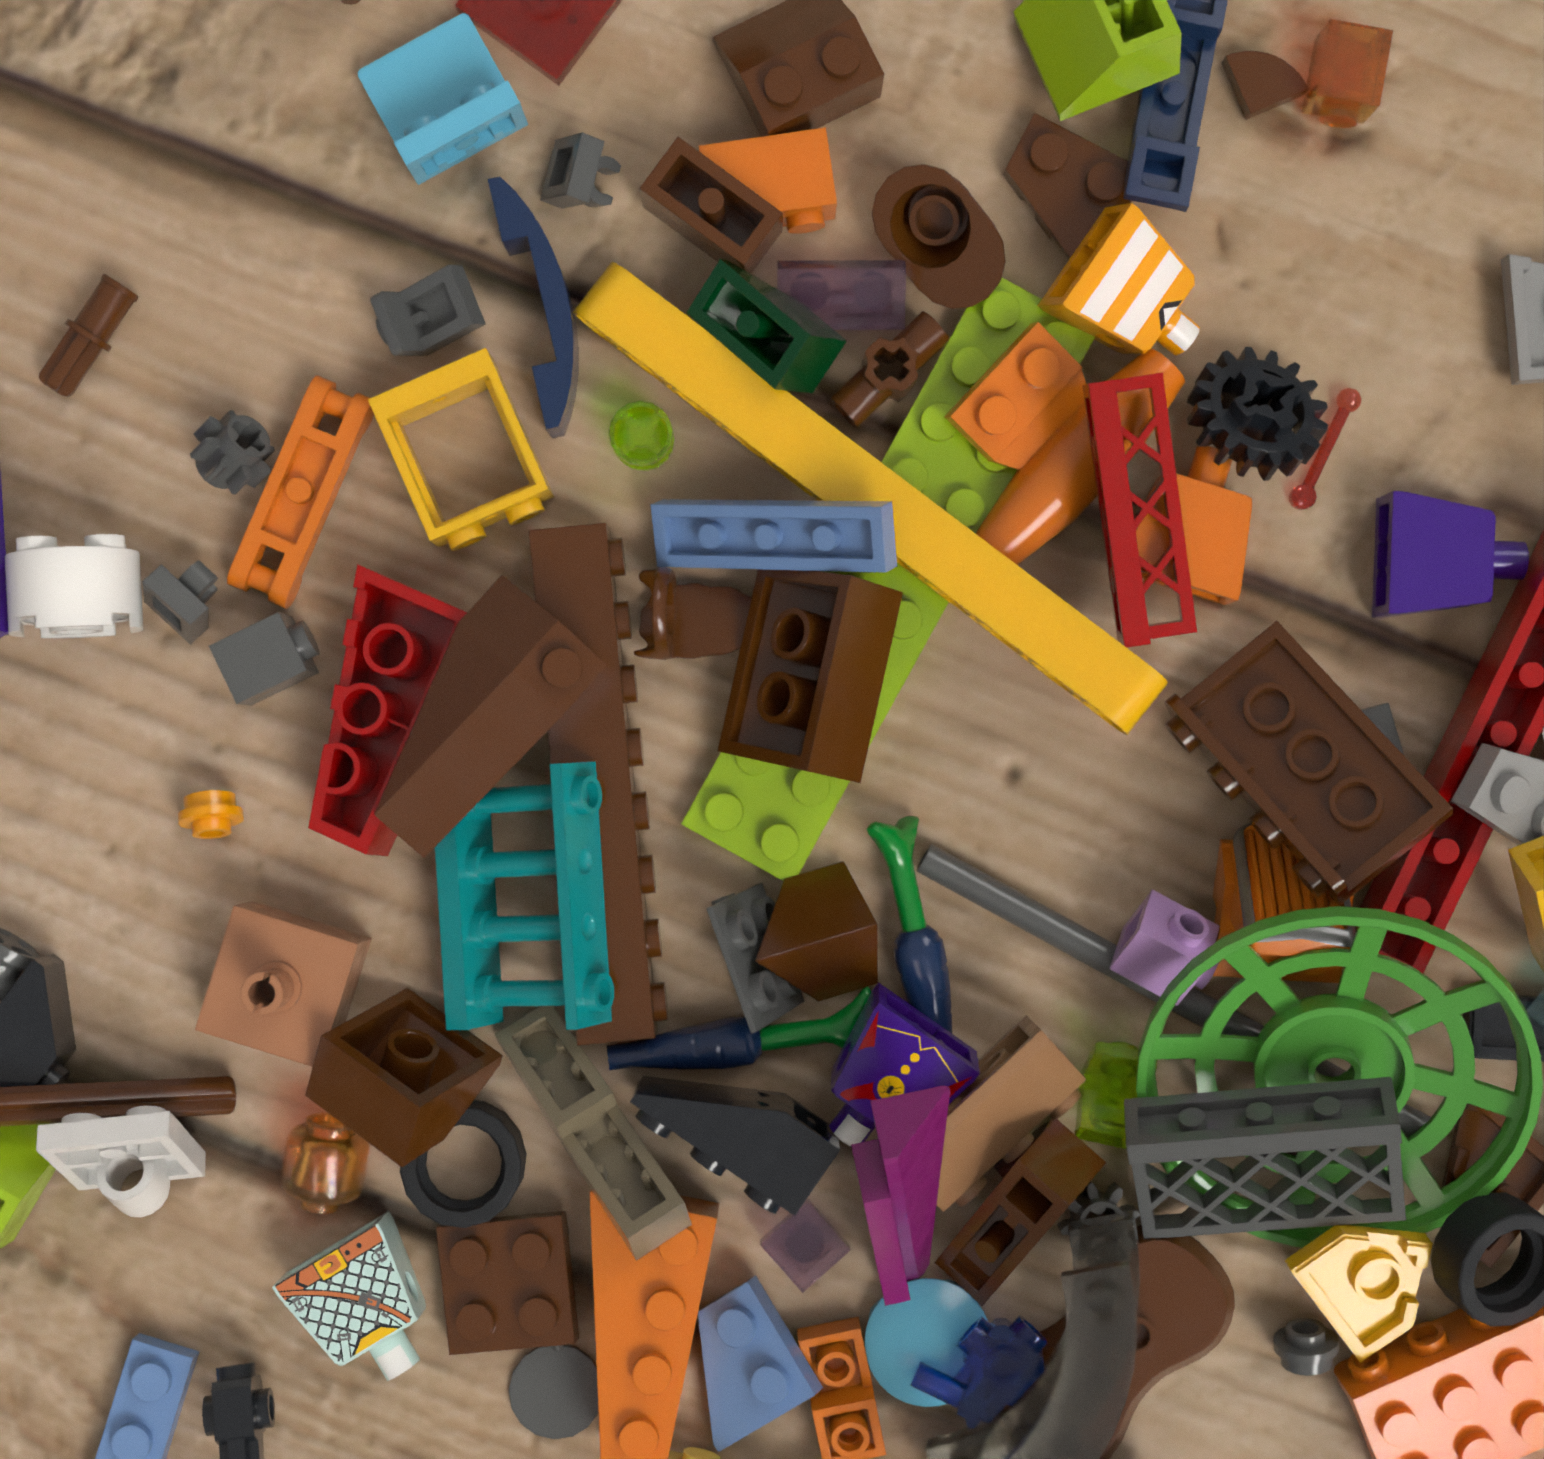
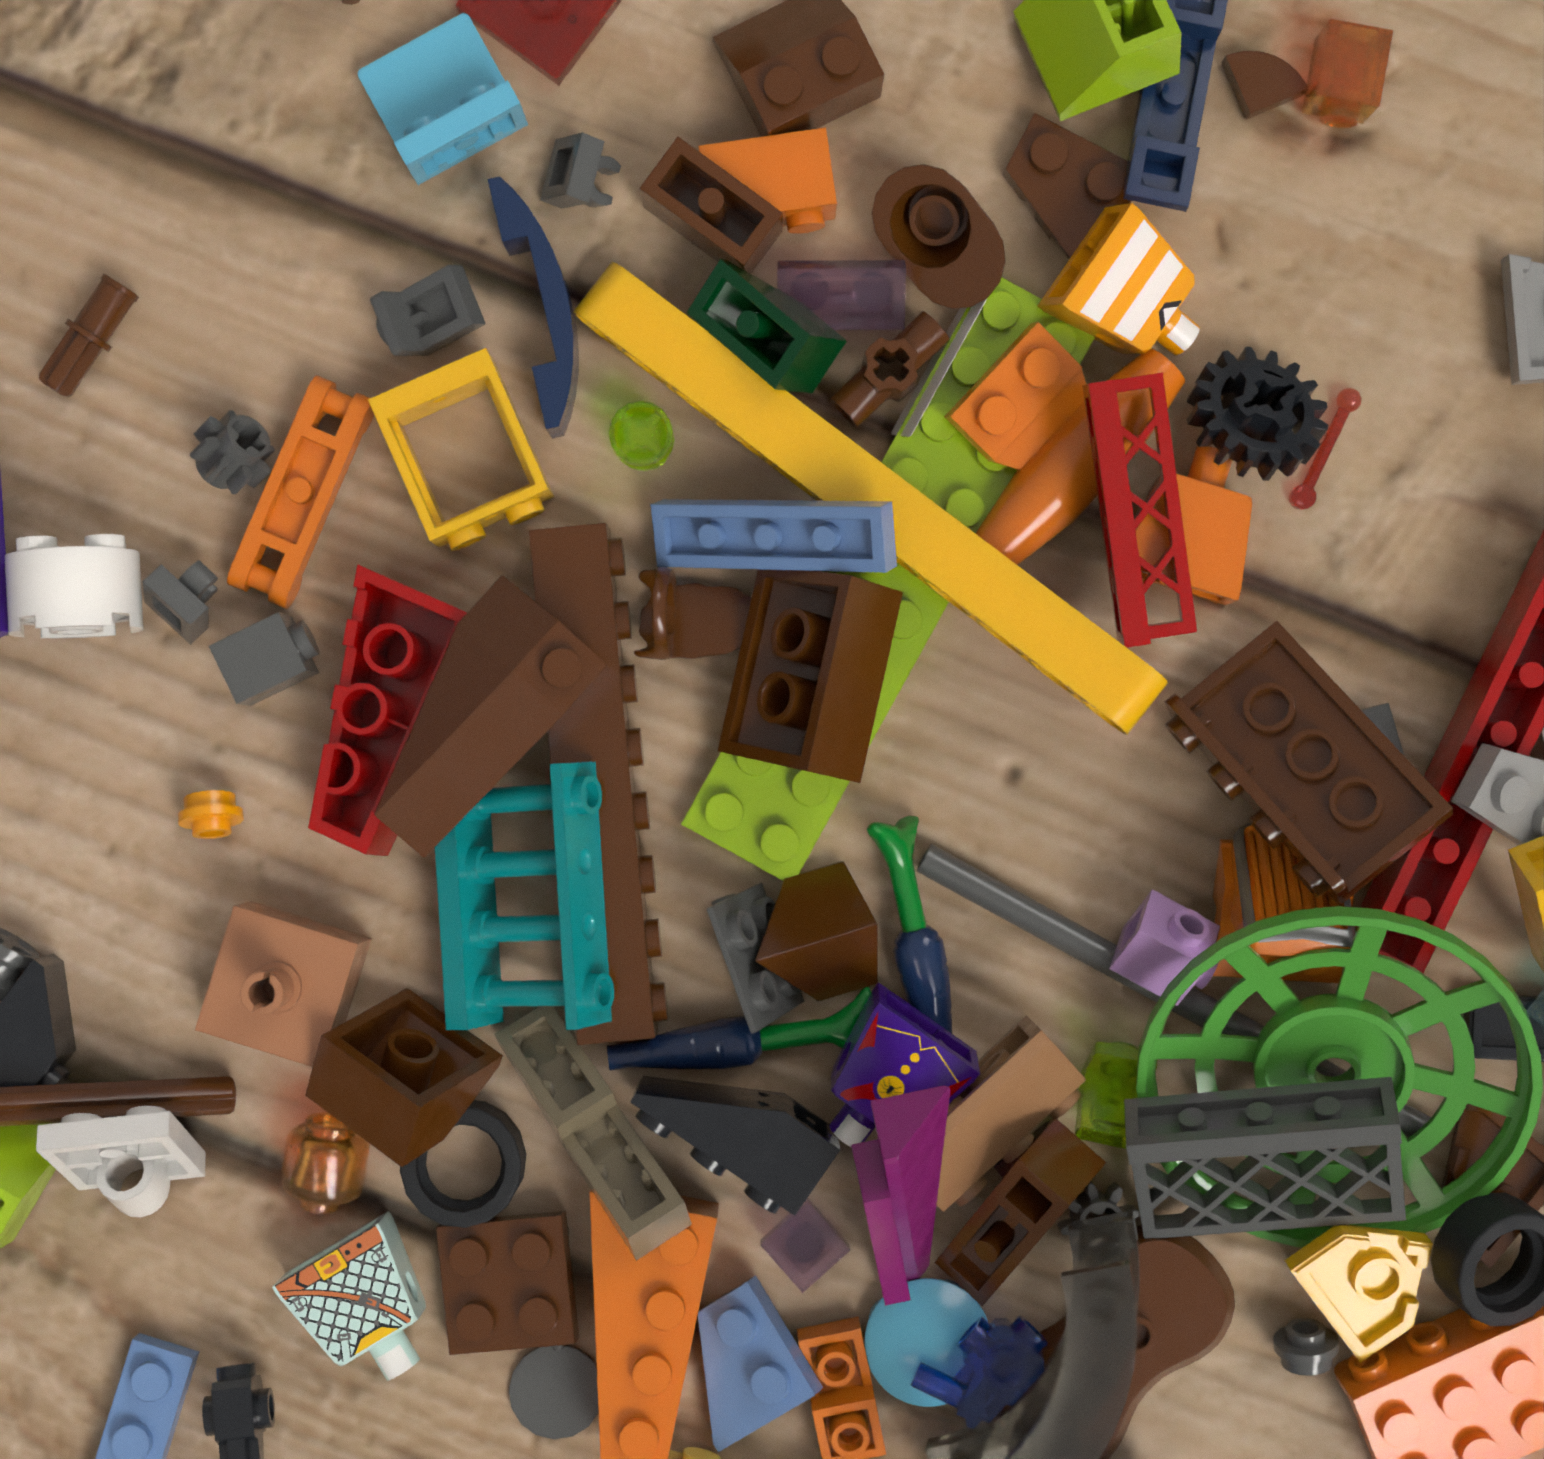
(940, 372): none -> white sticker
(1437, 555): dark purple torso -> none

